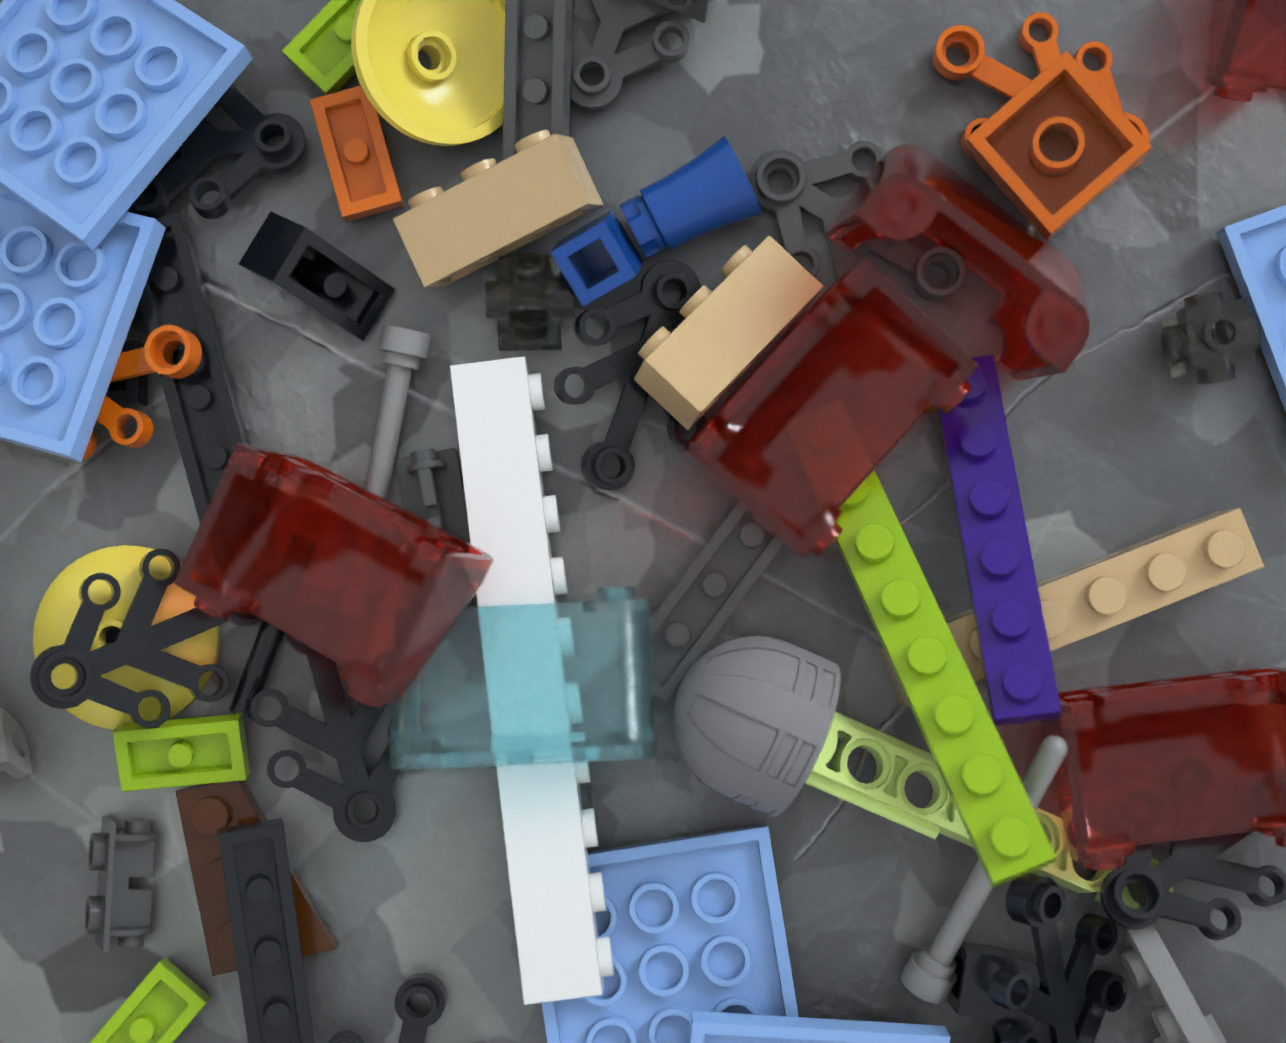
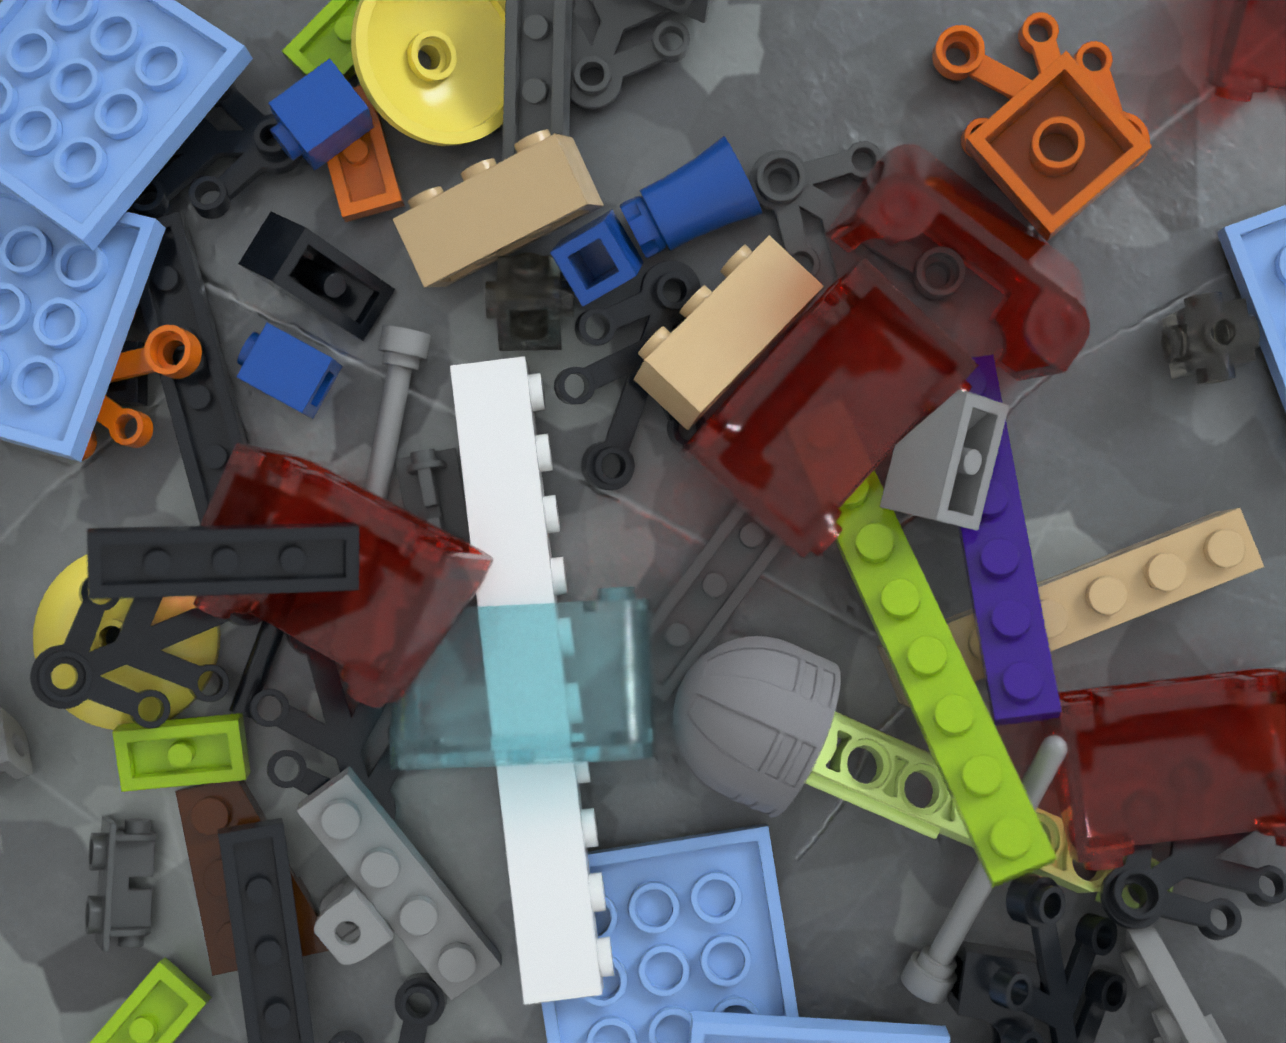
(222, 560): none -> black plate
(287, 369): none -> blue brick
(319, 116): none -> blue brick
(389, 891): none -> light grey plate
(947, 462): none -> light grey slope

